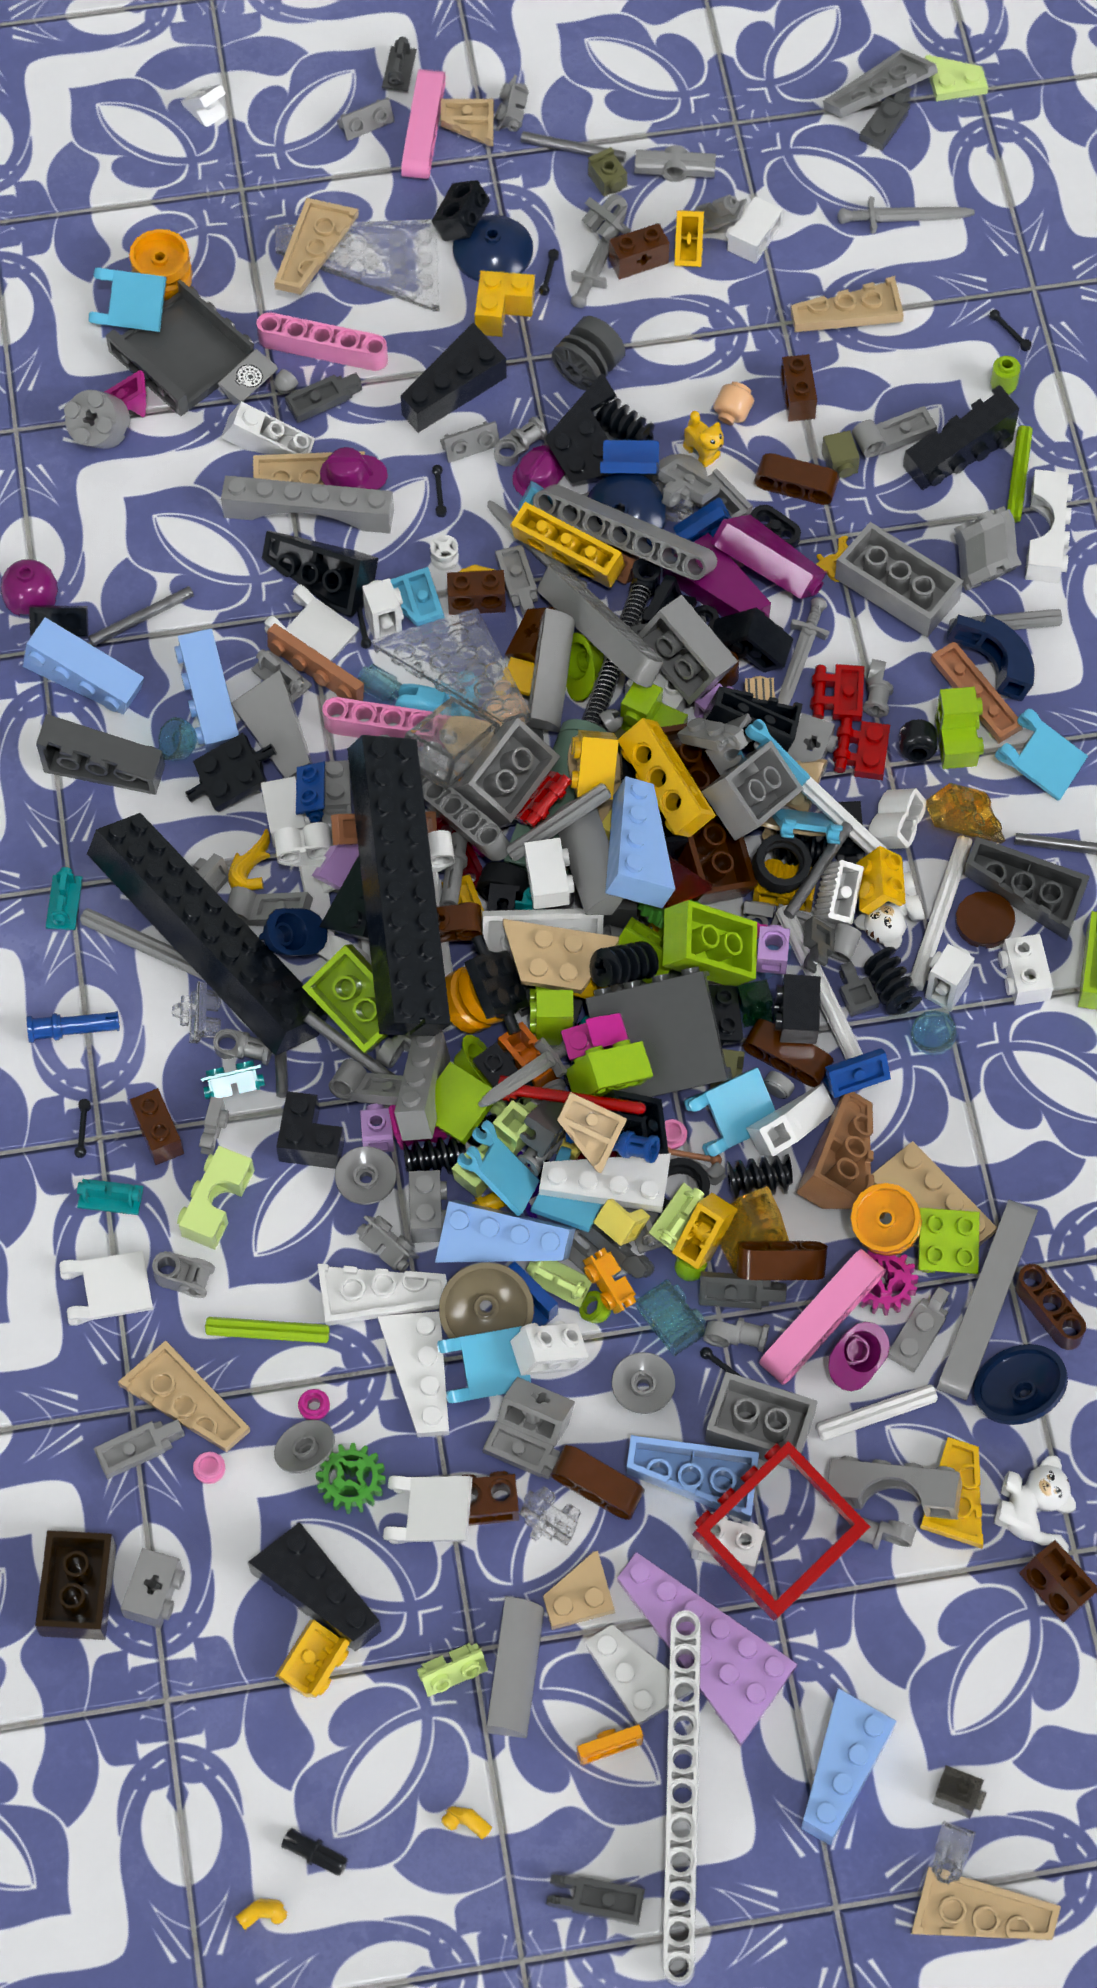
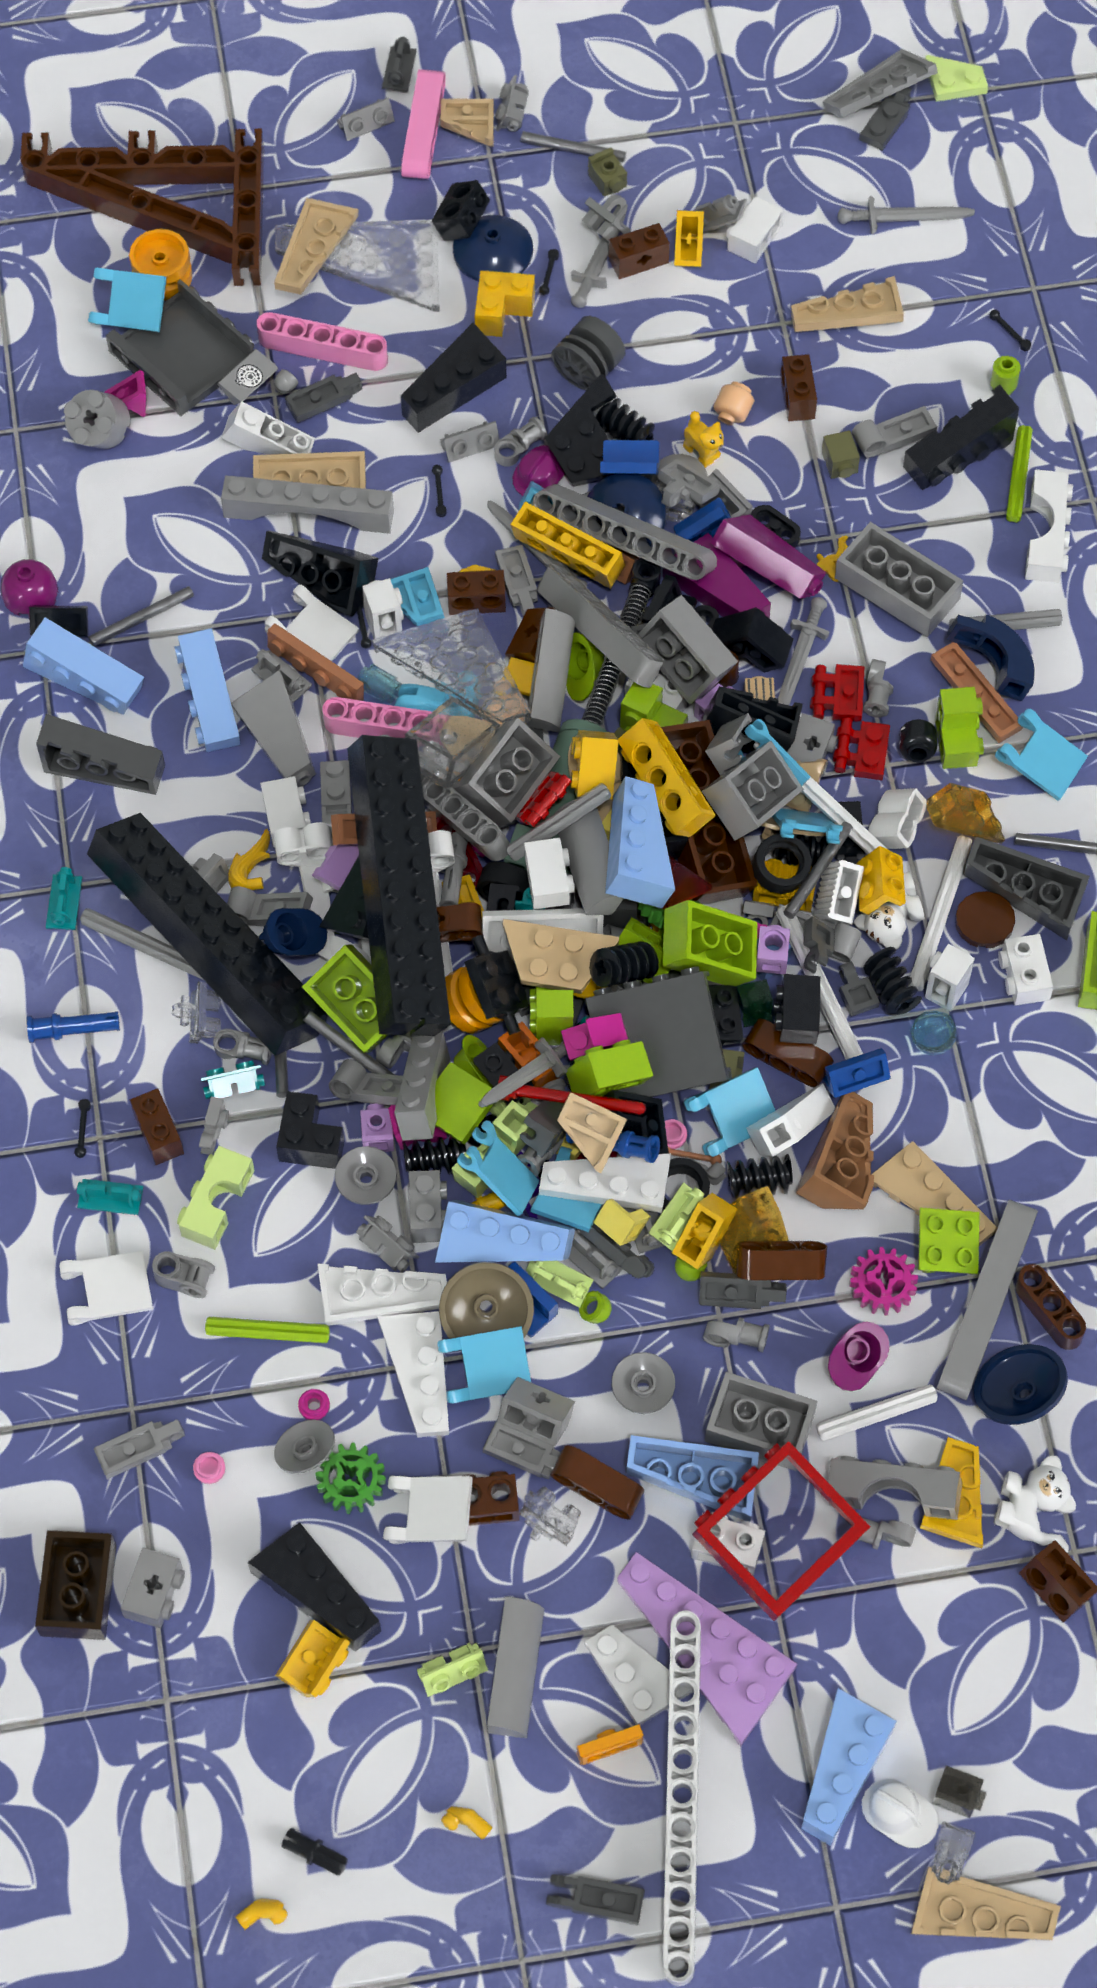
(105, 180): none -> reddish brown piece
(177, 739): clear light blue hair -> none
(181, 1394): tan wing -> none
(205, 104): white slope -> none
(230, 772): black plate -> none
(311, 791): blue hinge -> none
(351, 469): magenta piece -> none
(442, 545): white wheel -> none
(549, 1348): white brick -> none
(579, 1595): tan wing -> none
(601, 1272): light orange hinge -> none
(610, 721): light grey hinge -> none
(671, 1316): clear light blue brick -> none
(675, 163): light grey piece -> none
(706, 1353): black hinge -> none
(712, 735): light grey hinge -> none
(779, 1085): light grey piece -> none
(796, 479): reddish brown beam -> none
(822, 1316): bright pink beam -> none
(892, 1237): light orange wheel -> none
(900, 1813): none -> white piece
(920, 1331): light grey hinge -> none
(987, 547): light grey brick -> none

